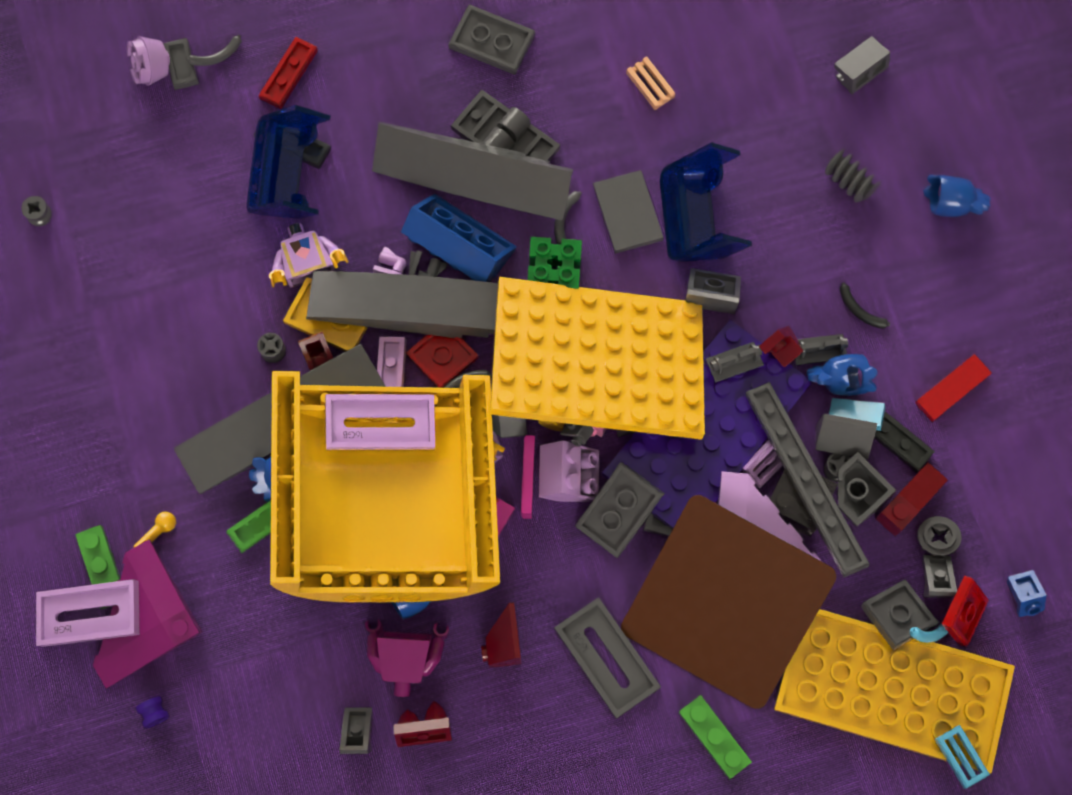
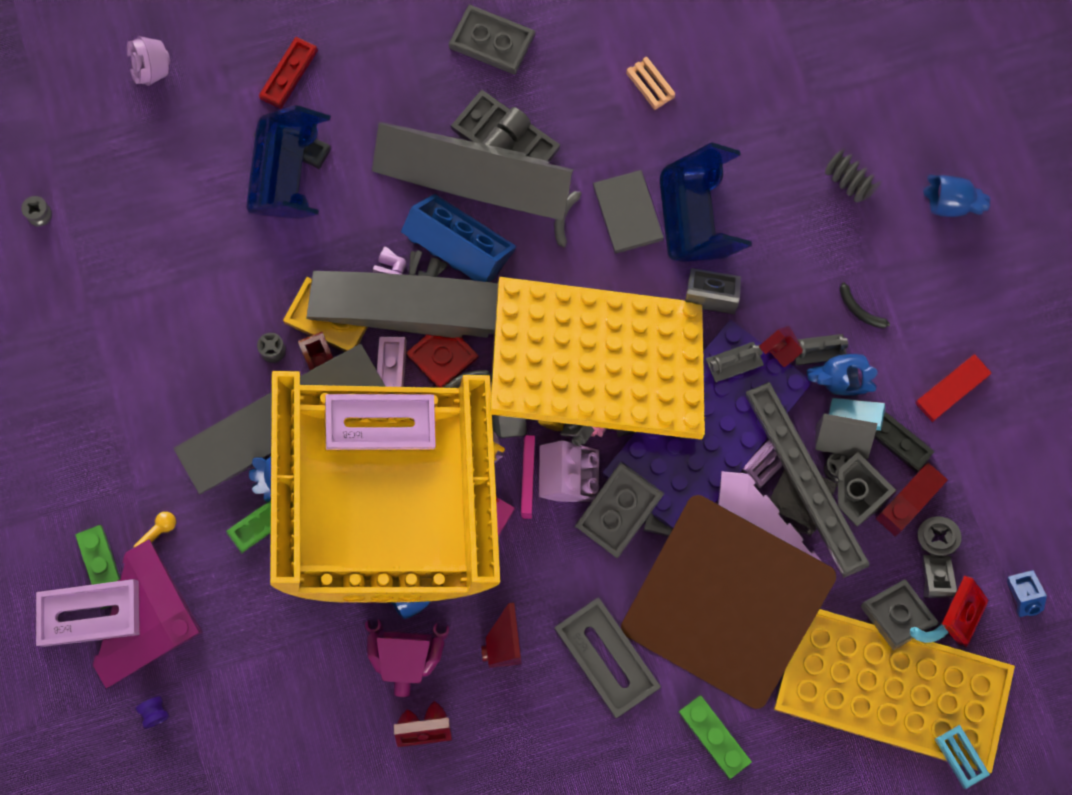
(181, 72): dark grey tile -> none
(217, 57): dark grey piece -> none
(303, 255): torso -> none
(356, 731): dark grey slope -> none
(565, 256): green brick -> none
(862, 64): hinge -> none

